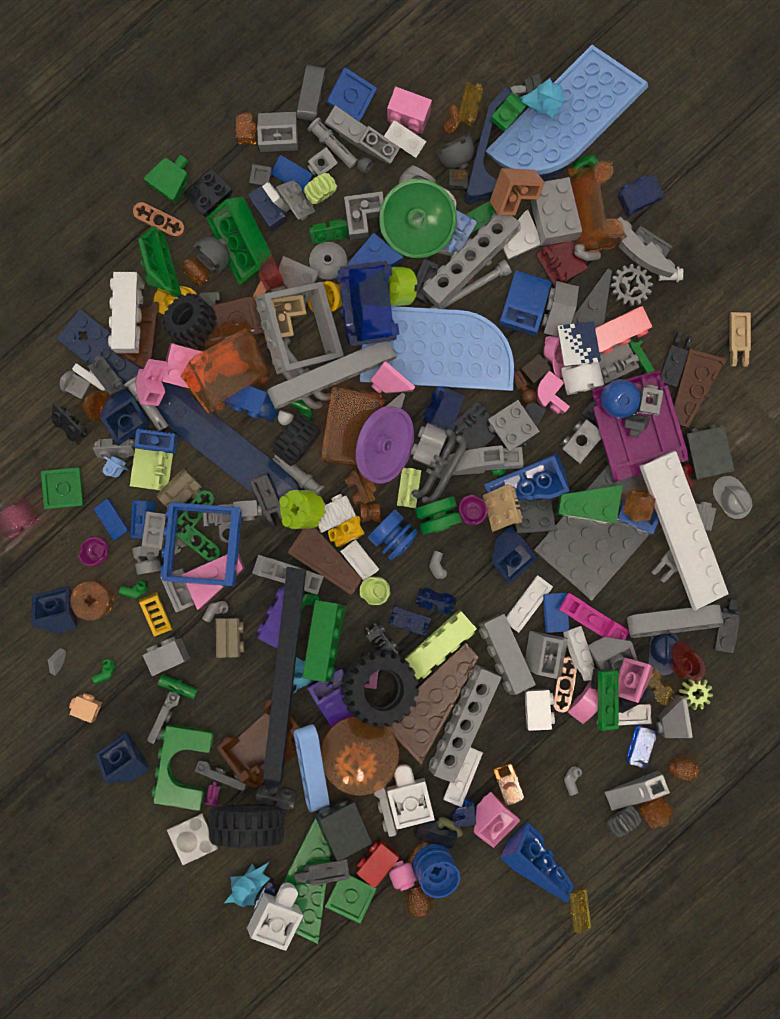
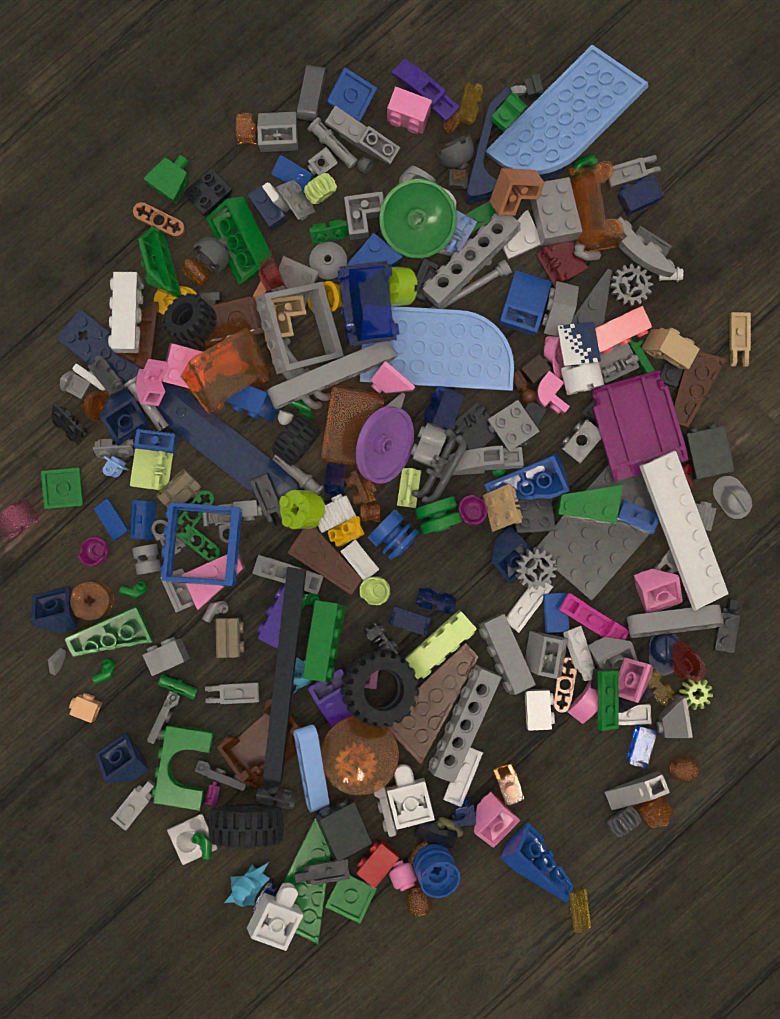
(116, 631): none -> green wedge
(133, 805): none -> light grey hinge
(153, 533): light grey hinge -> none
(155, 597): yellow slope -> none
(203, 841): none -> green arm
(234, 693): none -> light grey hinge
(260, 175): dark grey tile -> none
(335, 479): none -> clear blue bracket
(405, 138): white hinge -> none
(421, 84): none -> dark purple slope
(435, 566): light grey arm -> none
(542, 573): none -> light grey gear
(545, 98): medium azure hair -> none
(570, 779): light grey arm -> none
(620, 398): blue cylinder -> none
(632, 171): none -> light grey hinge
(637, 424): dark grey tile -> none
(639, 505): clear orange brick -> none
(656, 396): light grey brick -> none
(658, 590): none -> bright pink slope
(670, 346): none -> tan brick

